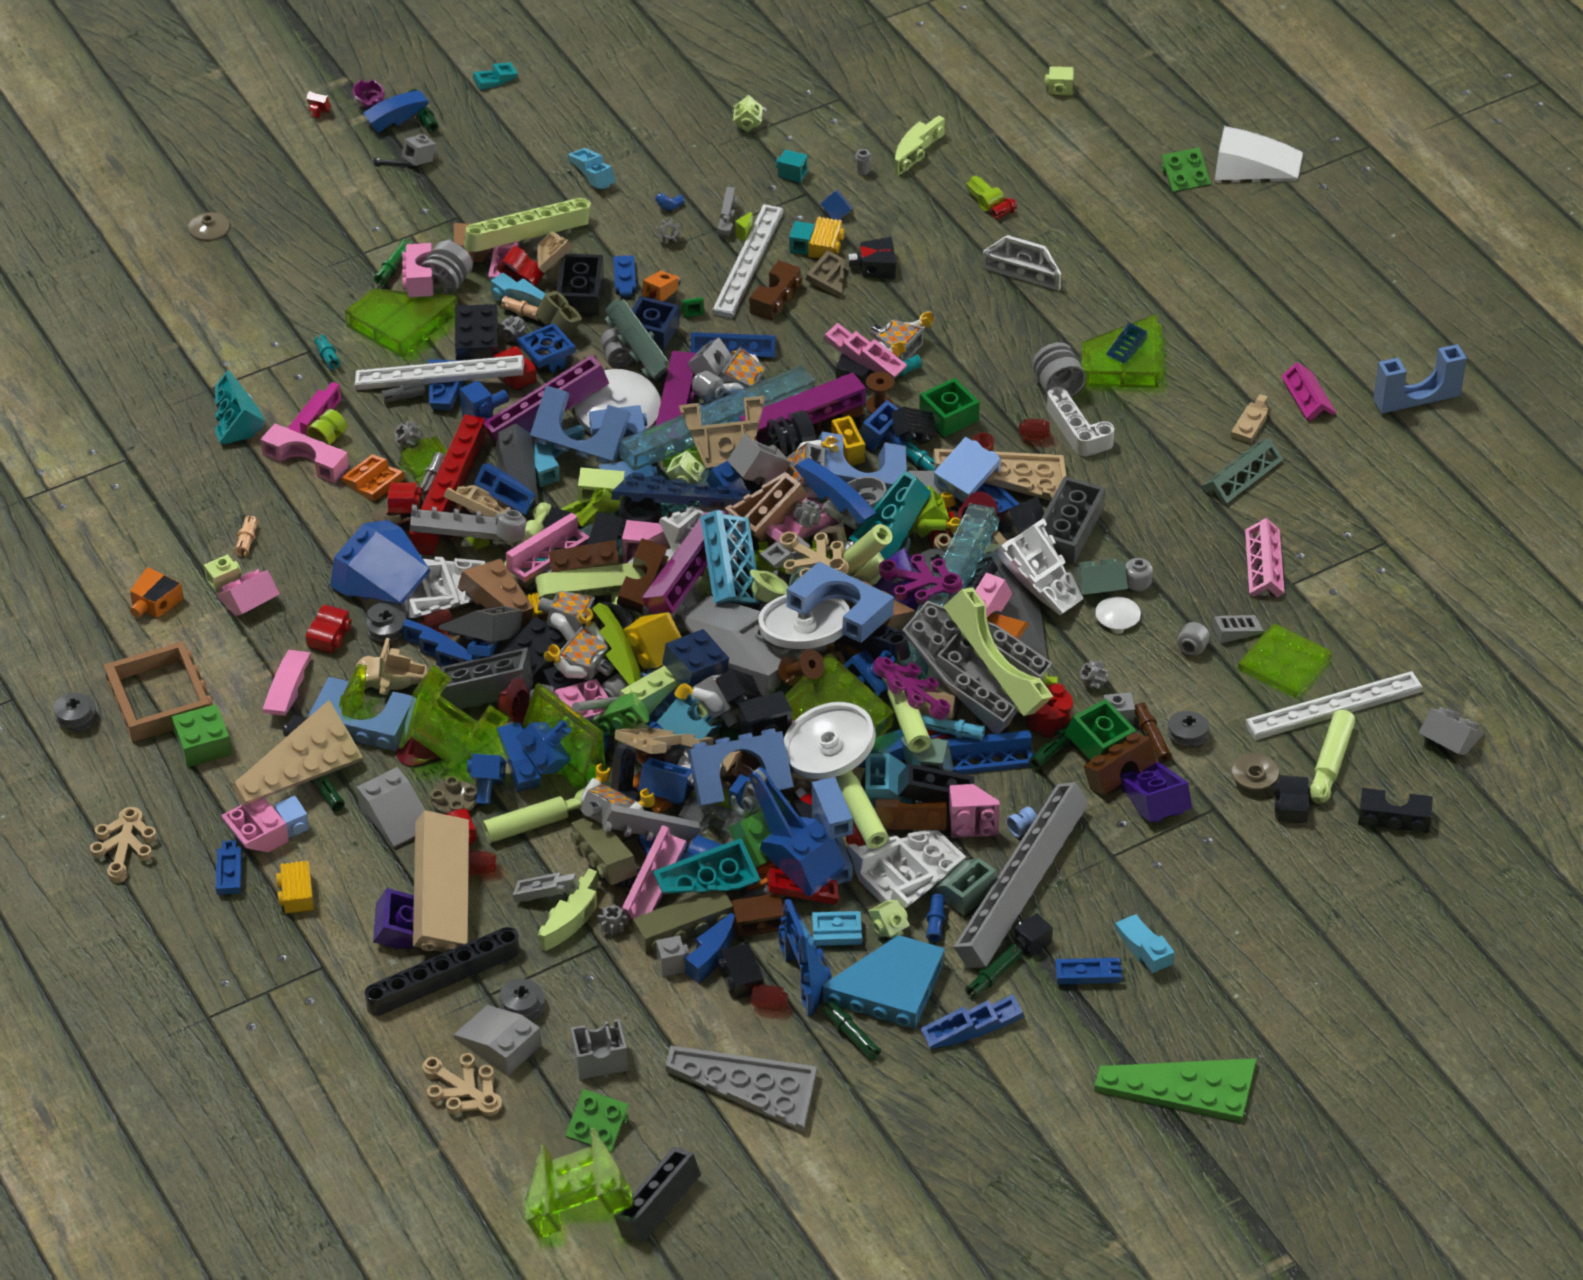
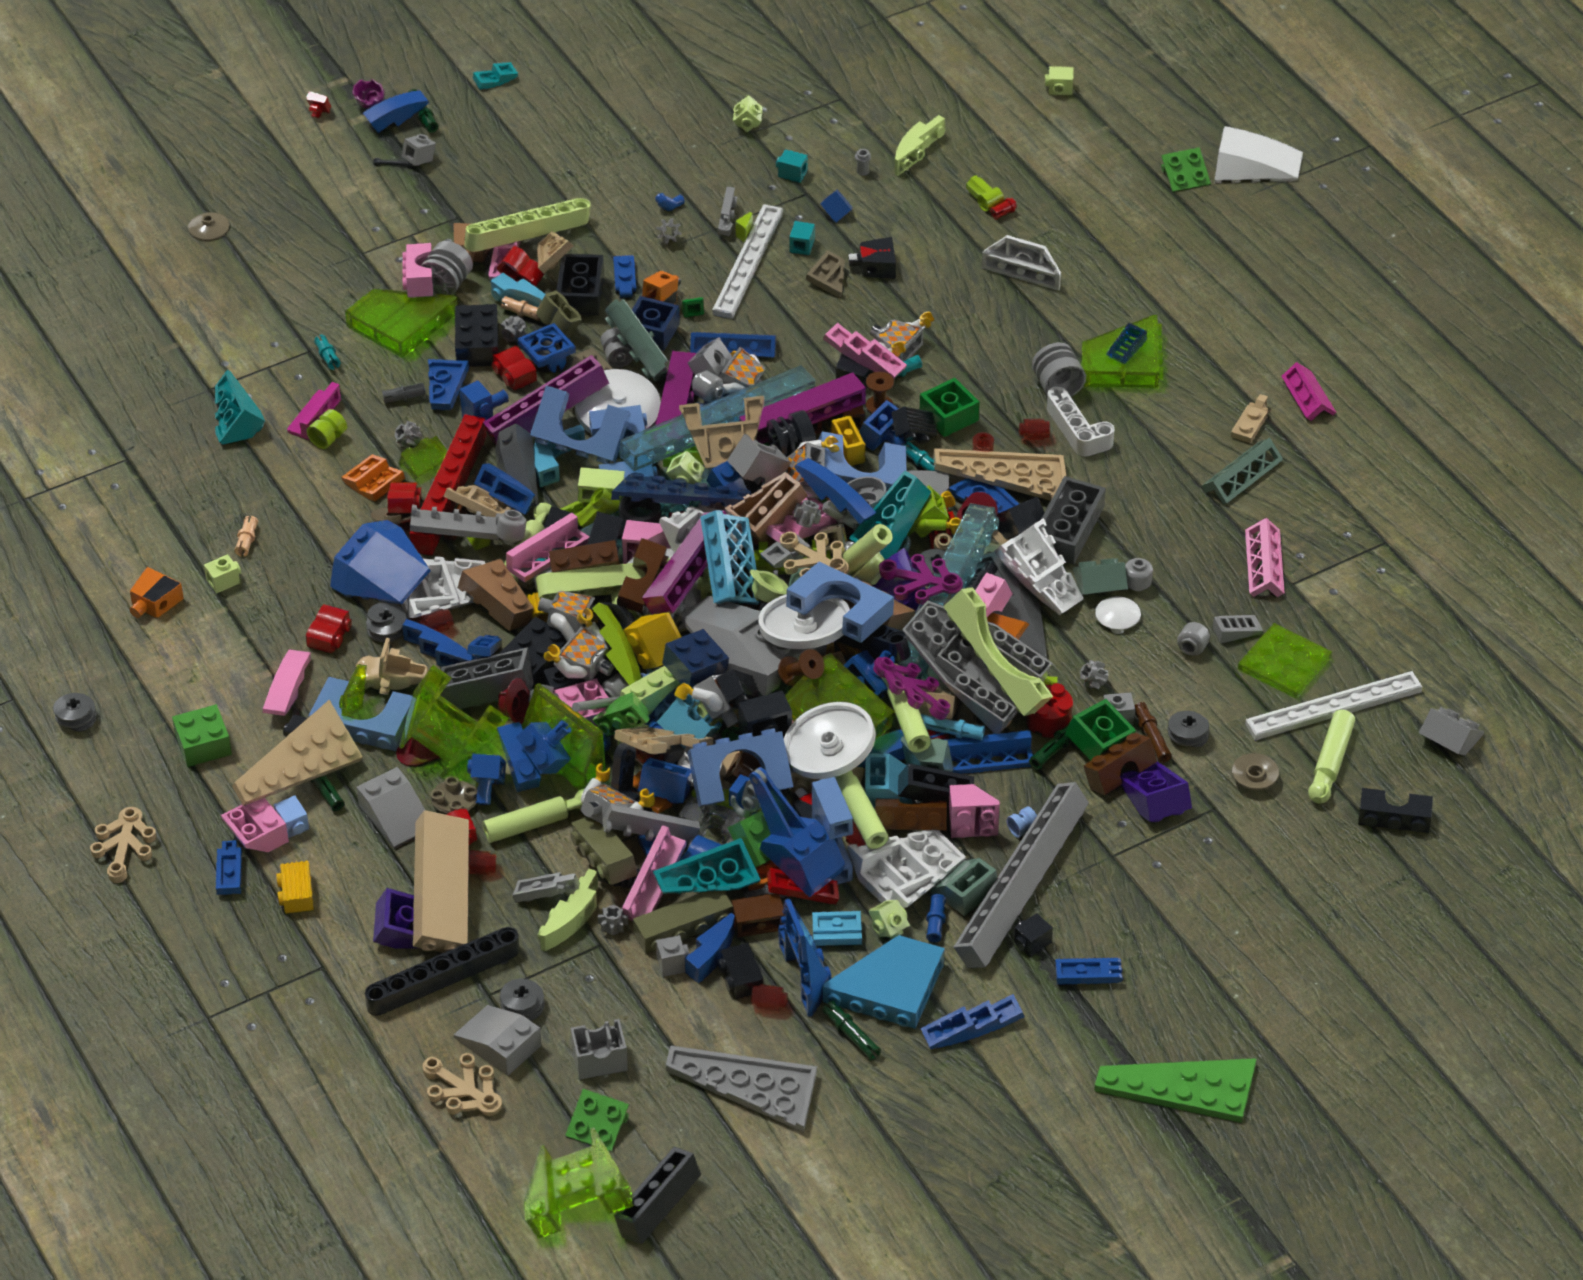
(144, 662): medium nougat window -> none
(248, 592): bright pink slope -> none
(284, 443): bright pink arch -> none
(389, 266): green pin -> none
(431, 472): light grey axle -> none
(439, 372): white tile -> none
(487, 624): dark grey slope -> none
(593, 167): medium azure slope -> none
(783, 281): reddish brown arch -> none
(825, 237): yellow brick -> none
(966, 469): light blue panel -> none
(987, 977): dark green pin -> none
(1145, 944): medium azure slope -> none
(1292, 798): black brick -> none
(1442, 384): medium blue arch -> none

